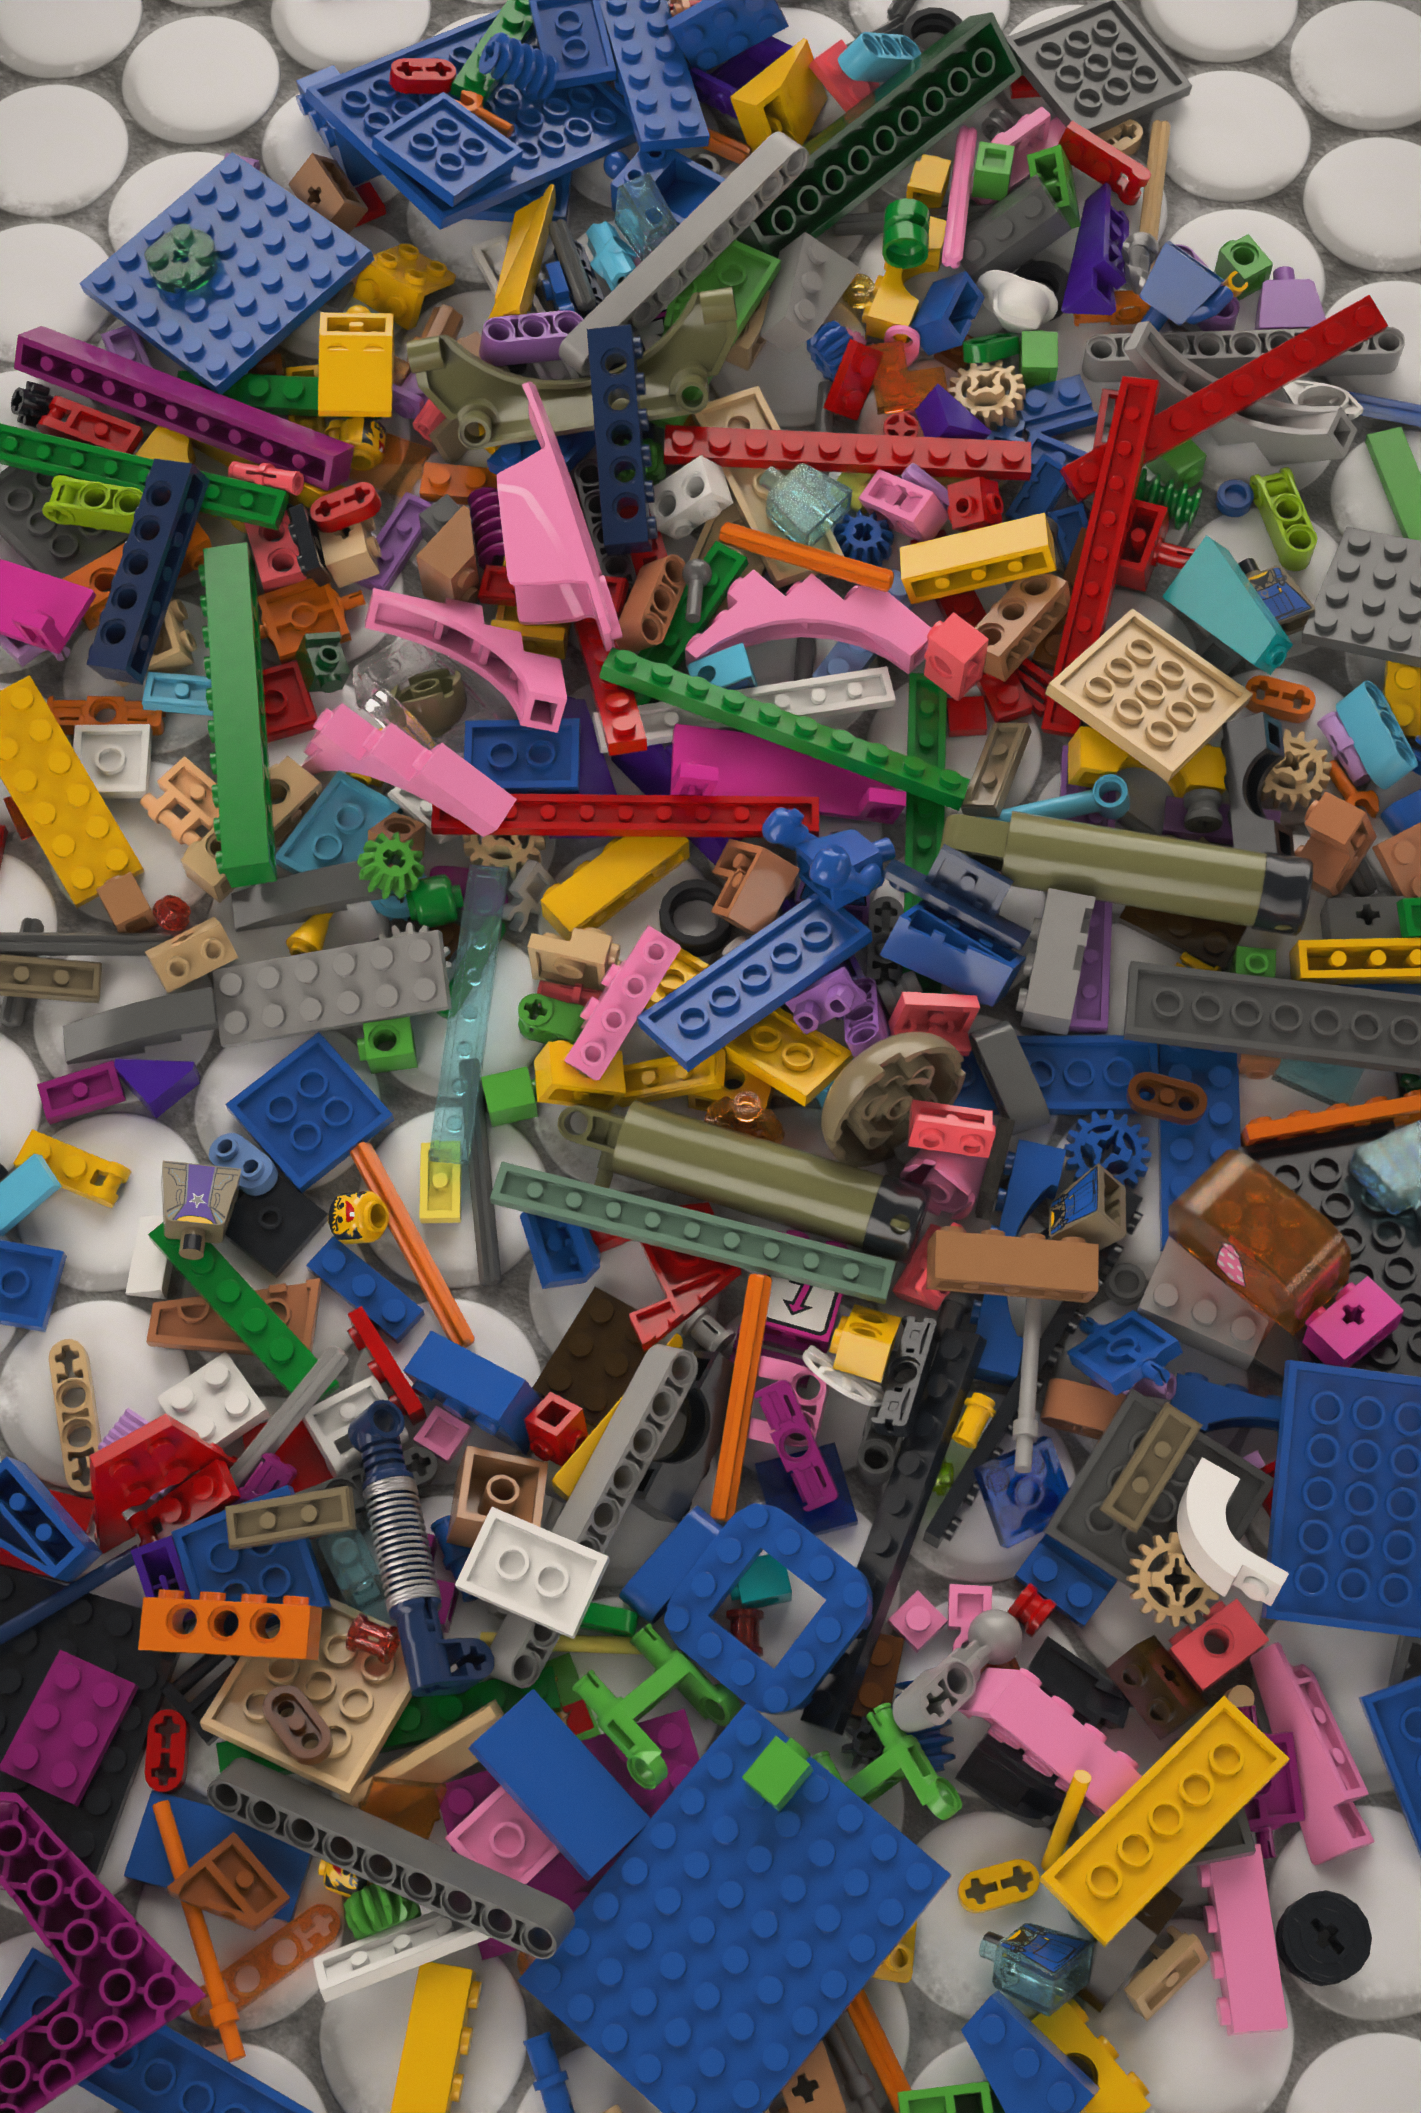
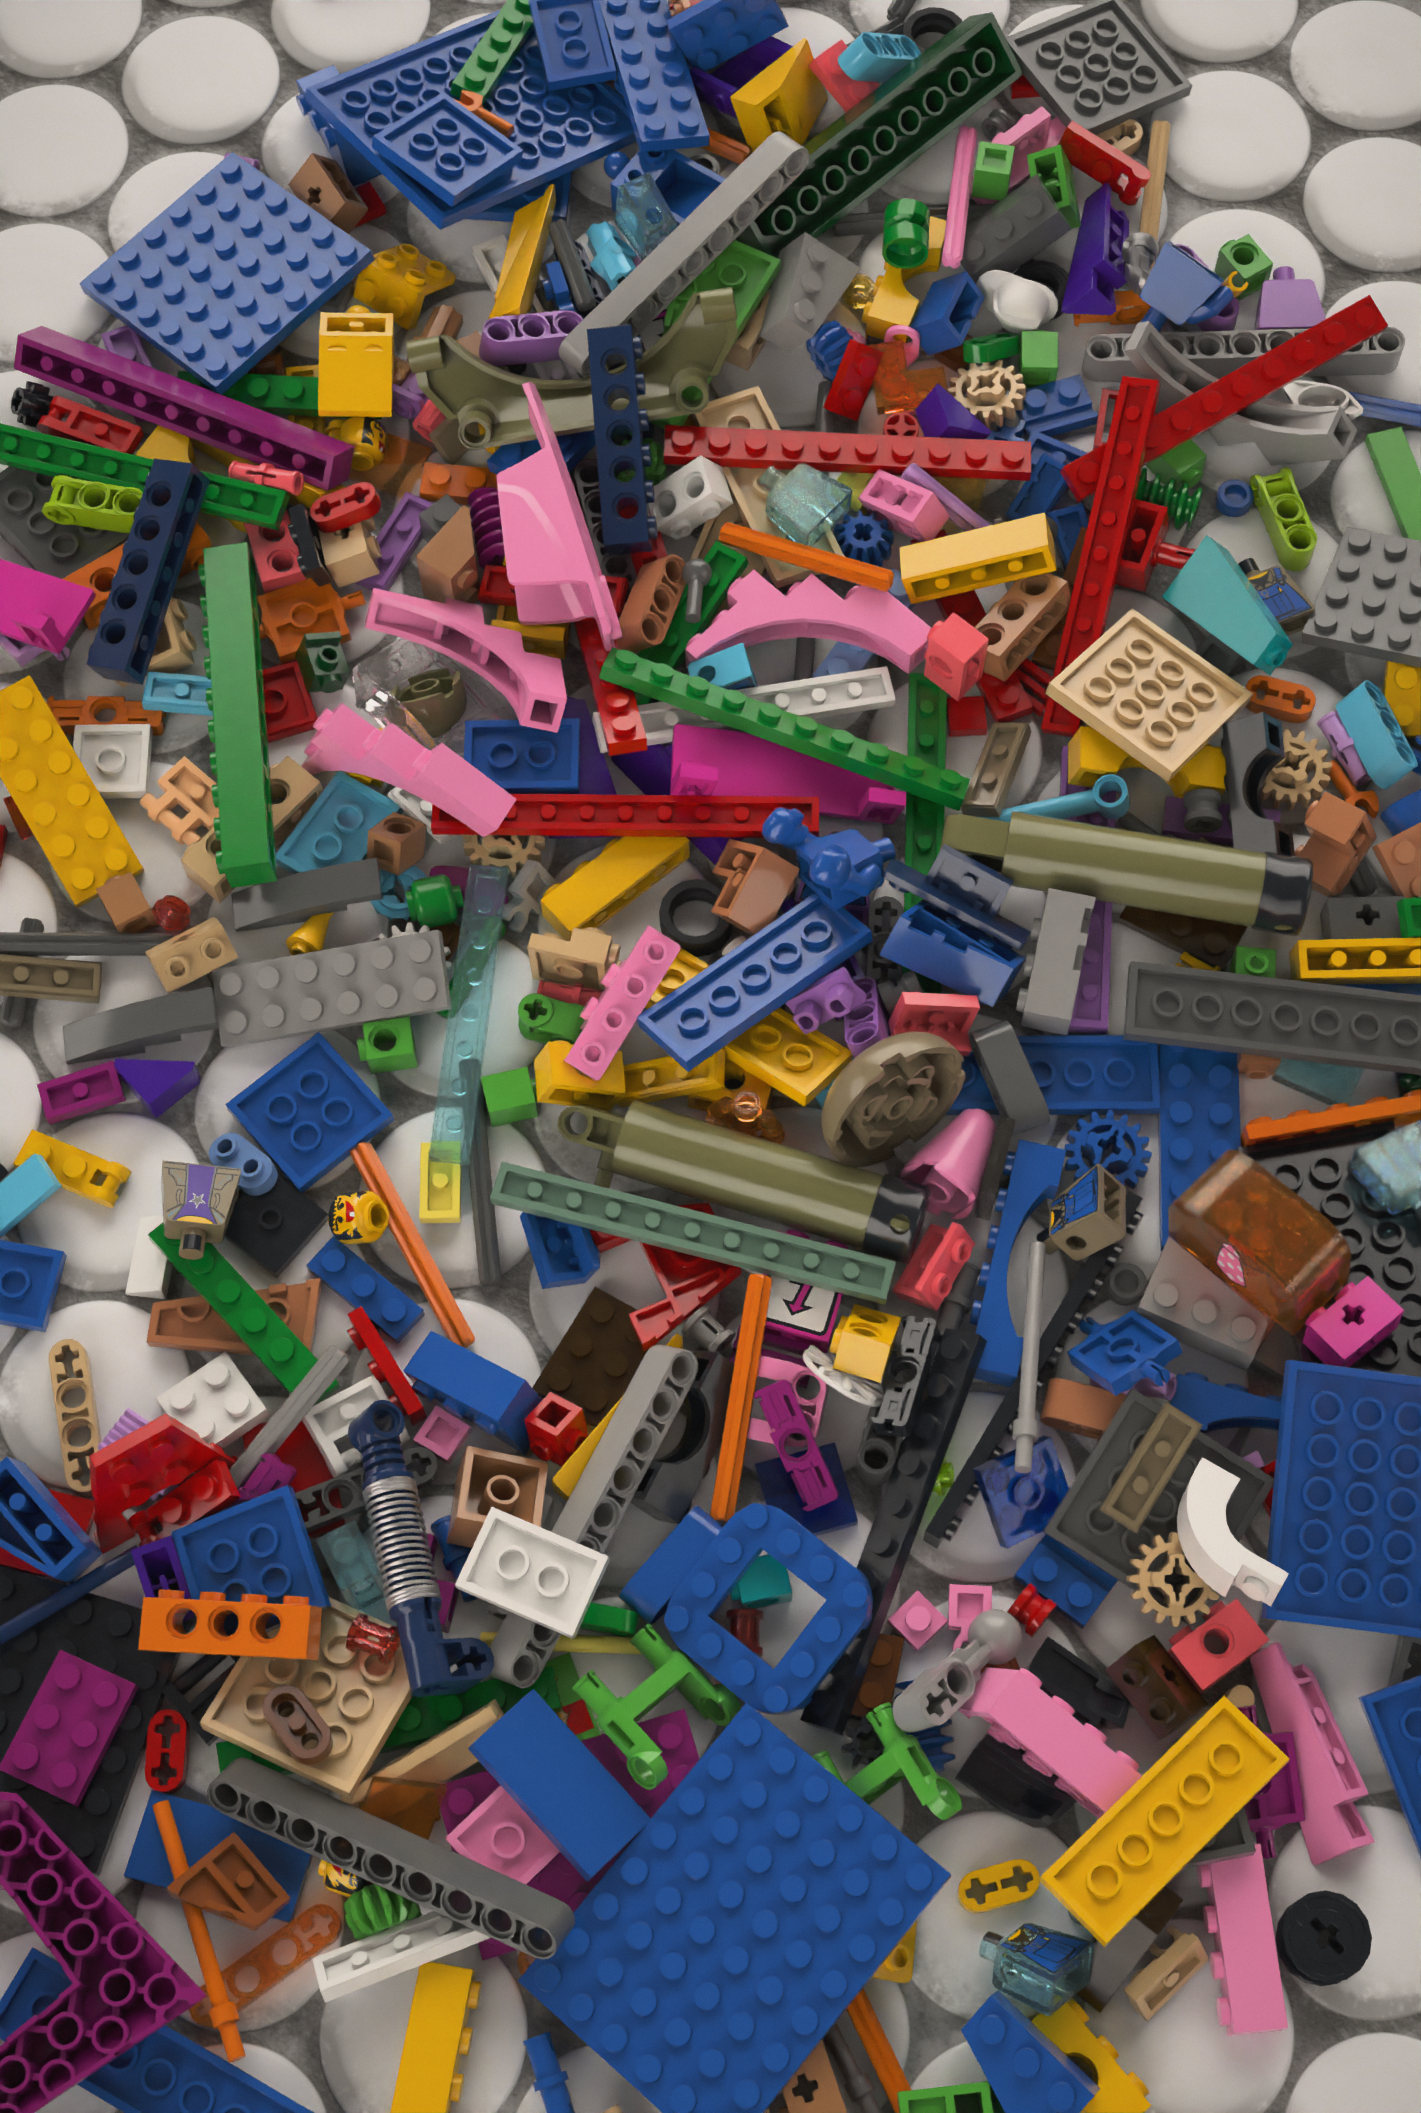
(181, 243): clear green plate -> none
(290, 1518): dark tan tile -> none
(380, 855): bright green gear -> none
(422, 75): red beam -> none
(519, 64): blue piece -> none
(779, 1771): bright green brick -> none
(929, 180): yellow window -> none
(951, 1128): coral bracket -> none
(974, 504): red brick -> none
(974, 1420): yellow pin -> none
(1012, 1265): medium nougat brick -> none
(1066, 1818): yellow bar -> none
(1166, 1094): reddish brown plate -> none

